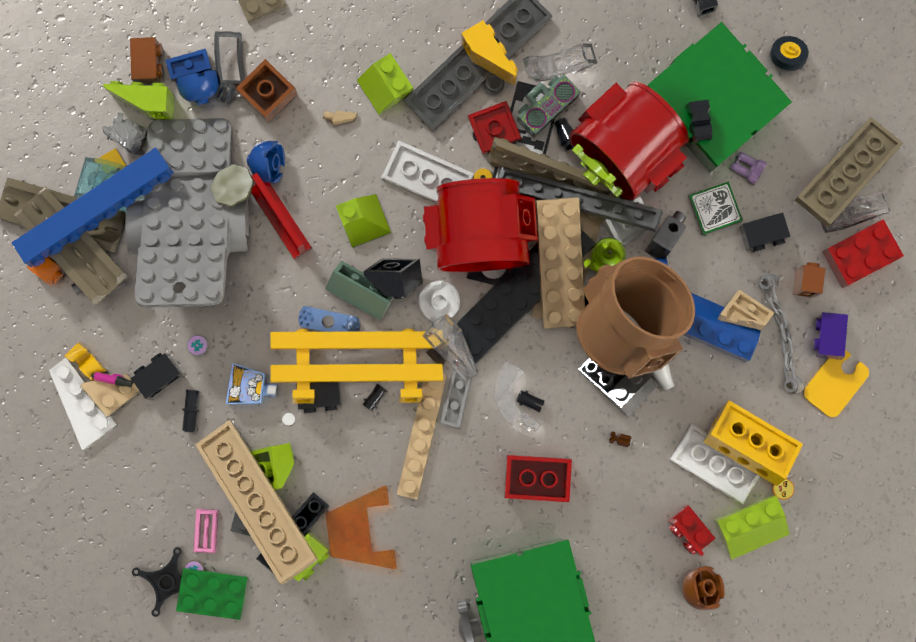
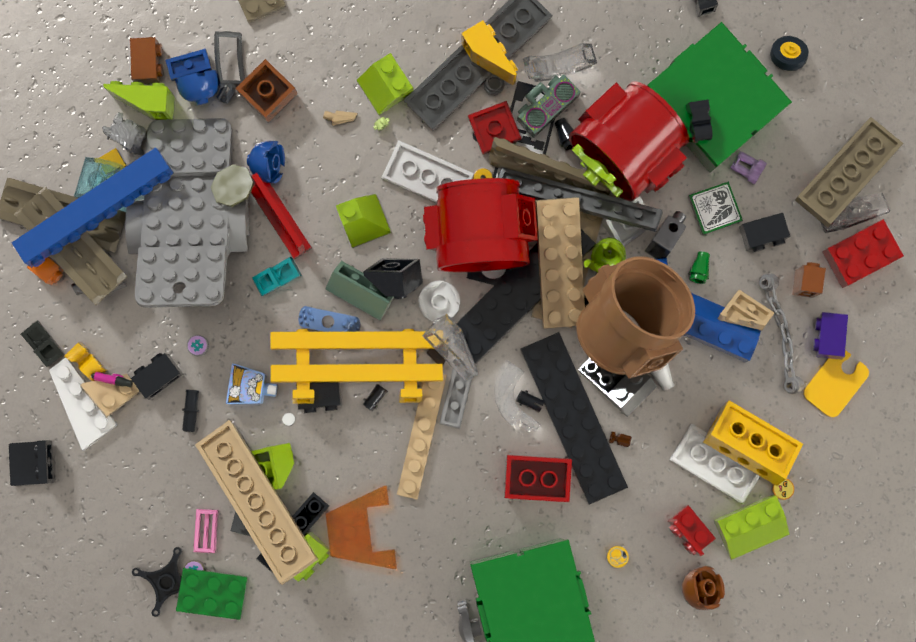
(31, 463): none -> black bracket
(42, 343): none -> pearl dark grey slope
(276, 276): none -> teal slope
(381, 123): none -> yellowish green piece
(574, 418): none -> black plate
(617, 556): none -> yellow tile
(700, 269): none -> green cone

